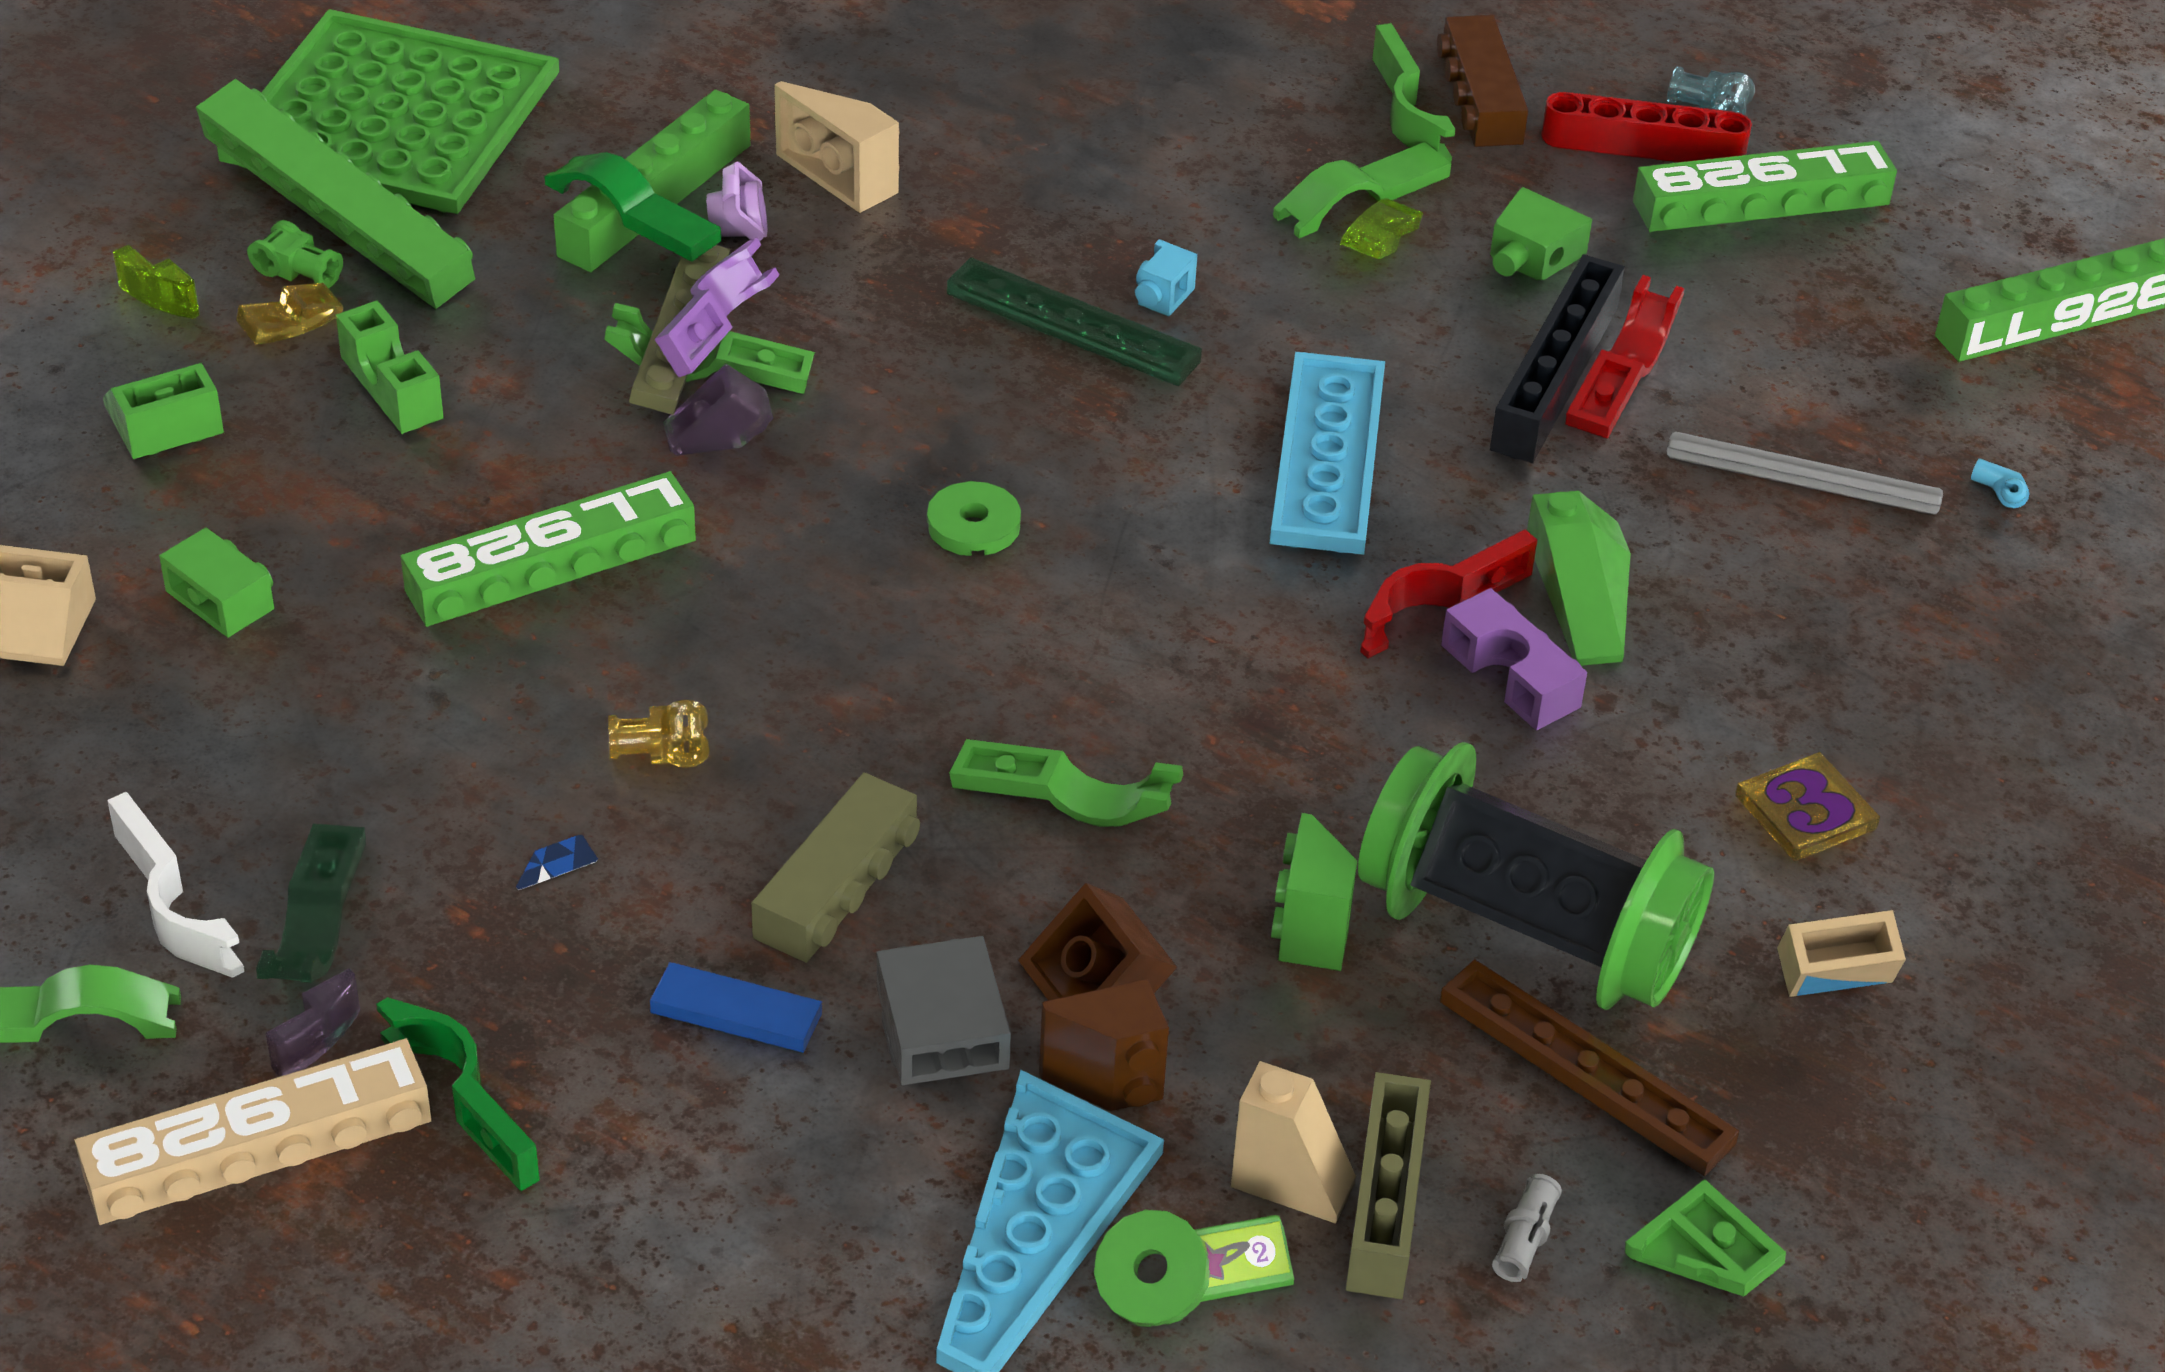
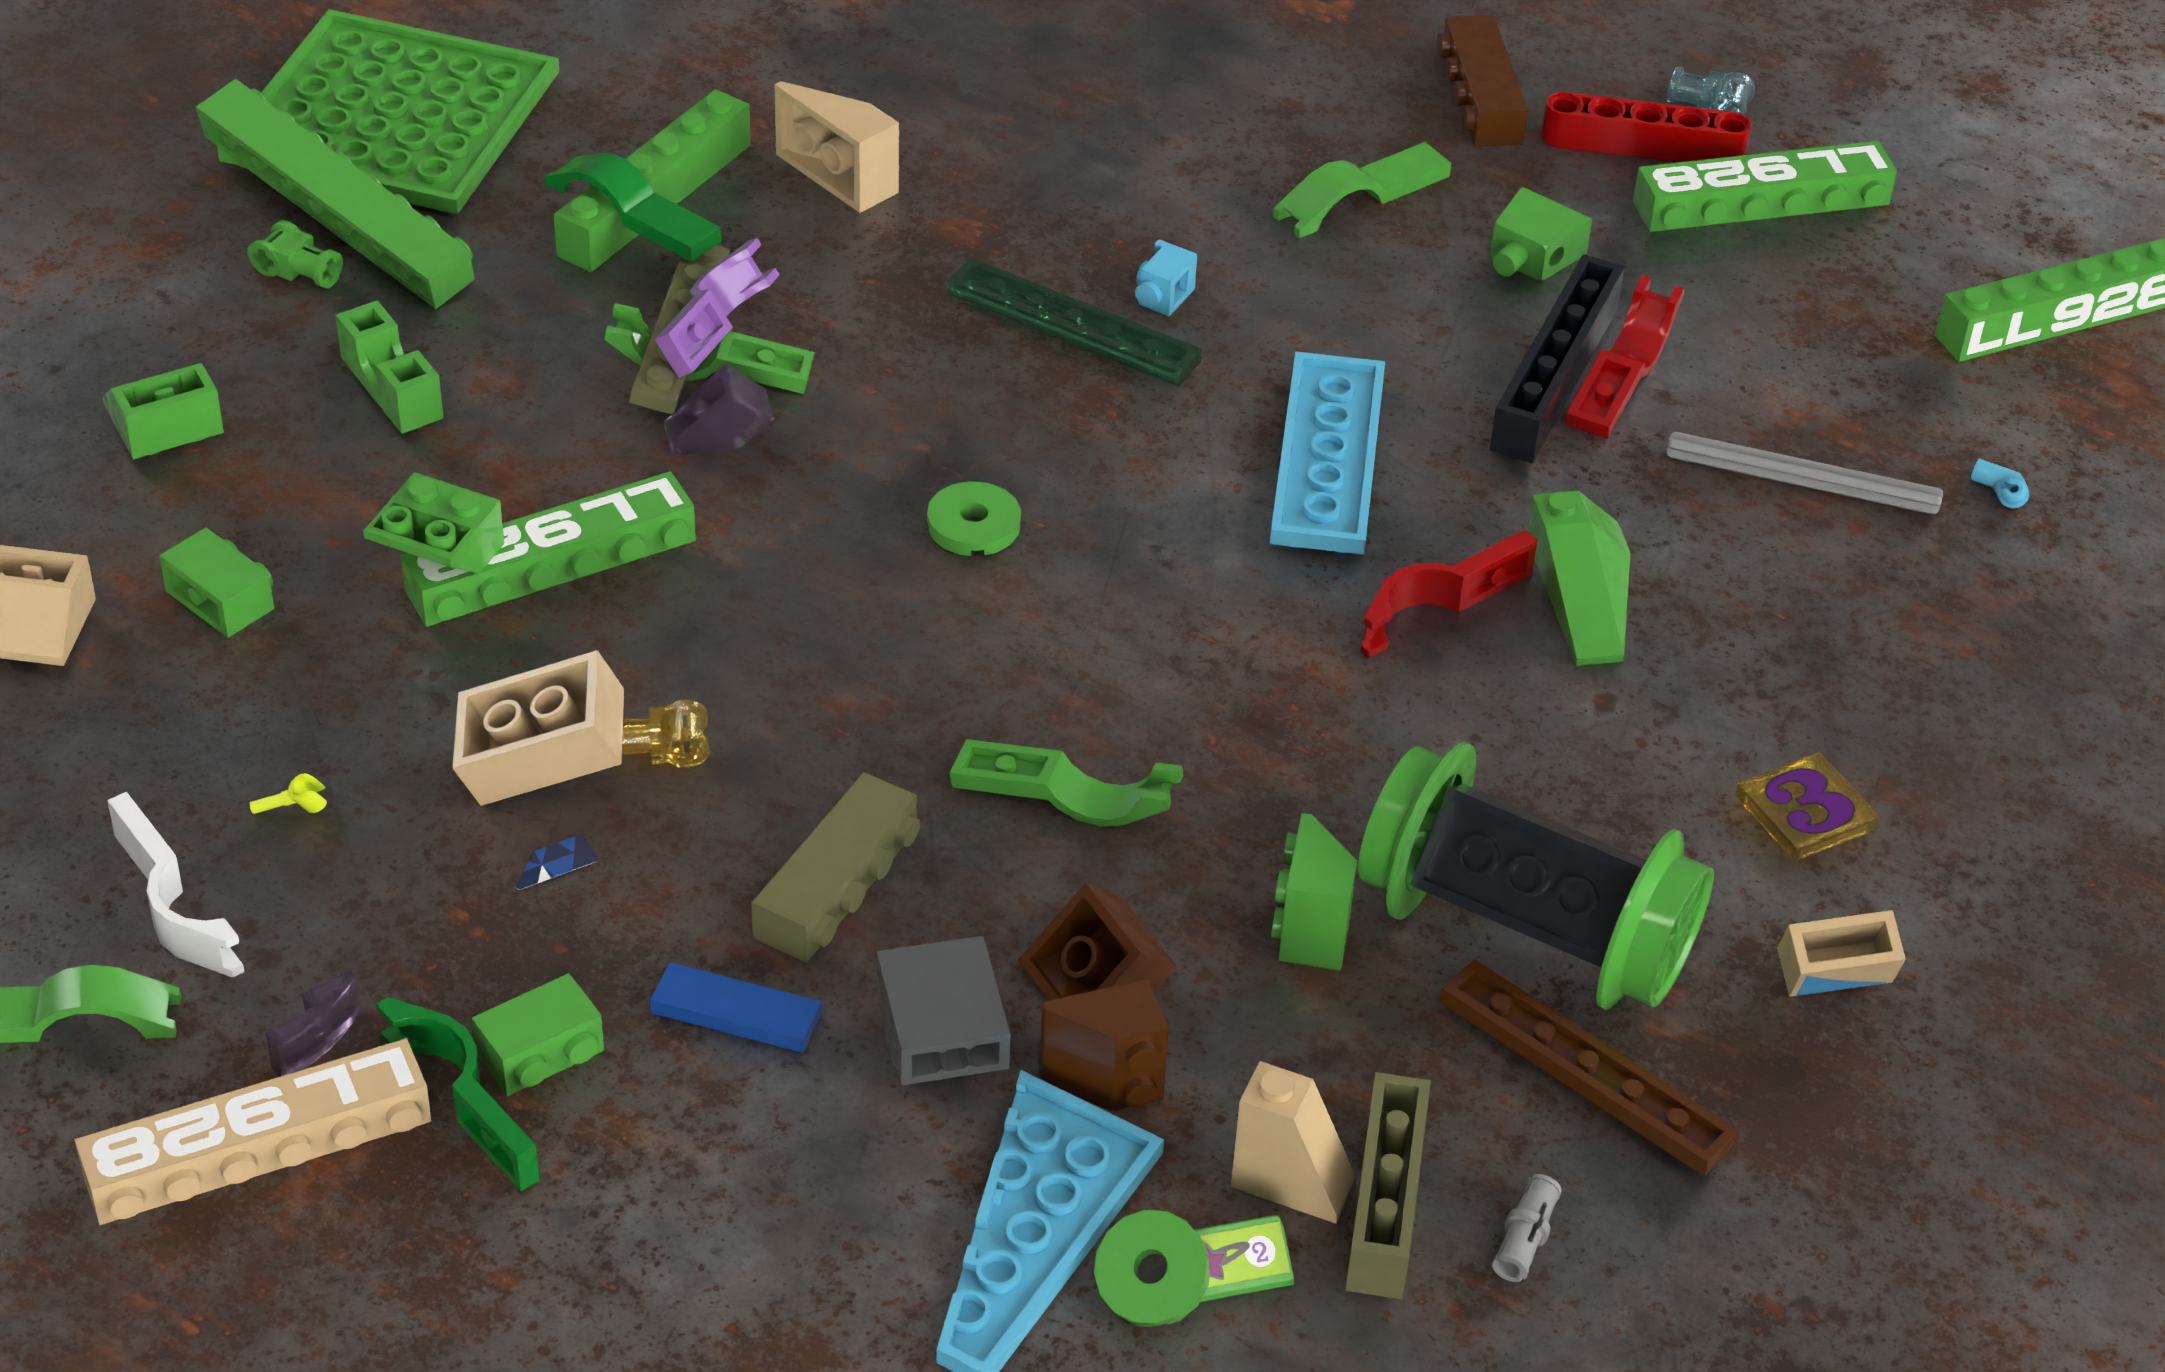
(157, 285): clear neon green slope -> none
(297, 312): clear yellow slope -> none
(300, 791): none -> neon yellow hand
(315, 904): clear green piece -> none
(440, 523): none -> bright green slope
(538, 1034): none -> bright green brick
(539, 728): none -> tan brick
(738, 208): lavender piece -> none
(1380, 228): clear neon green slope -> none
(1402, 77): bright green piece -> none
(1541, 677): medium lavender arch -> none
(1707, 1242): bright green wing -> none

